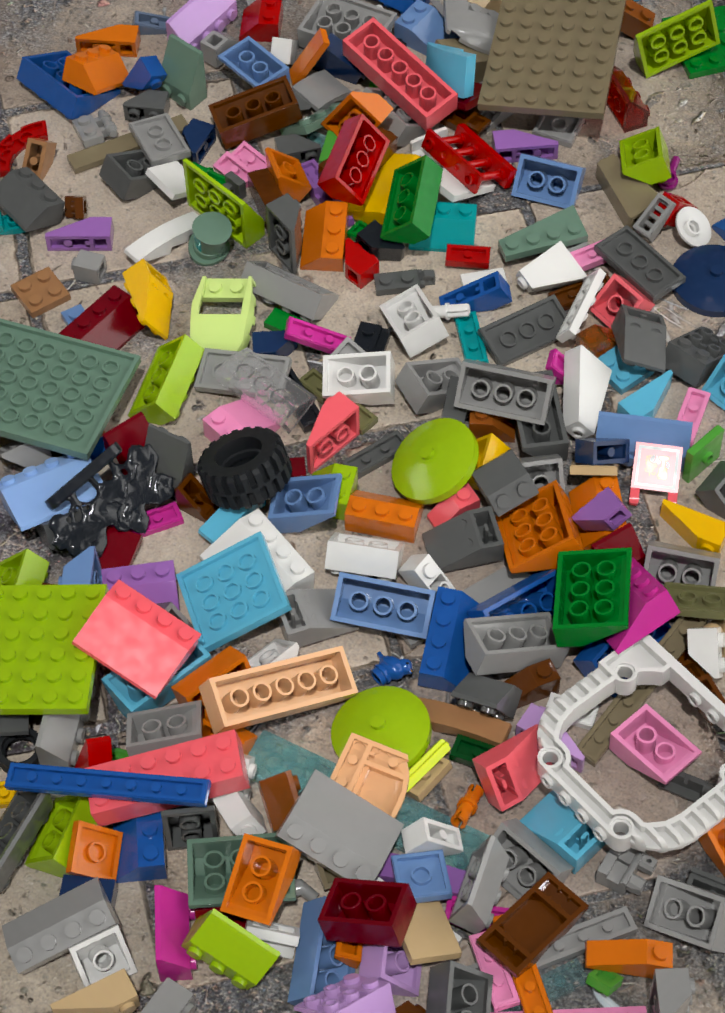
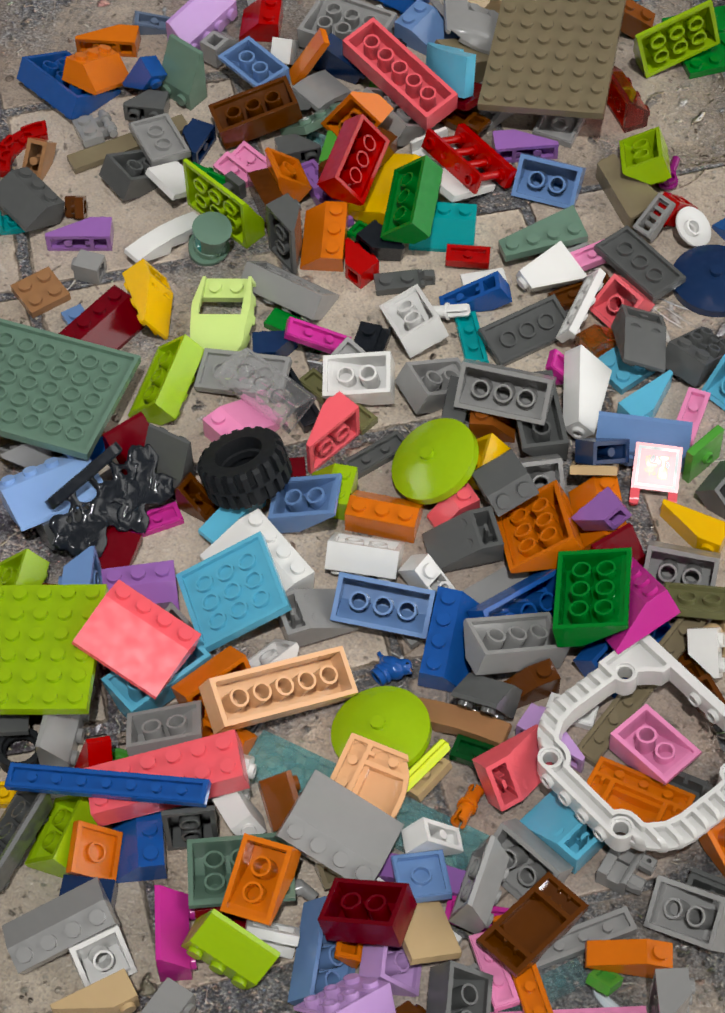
(637, 792): none -> orange slope

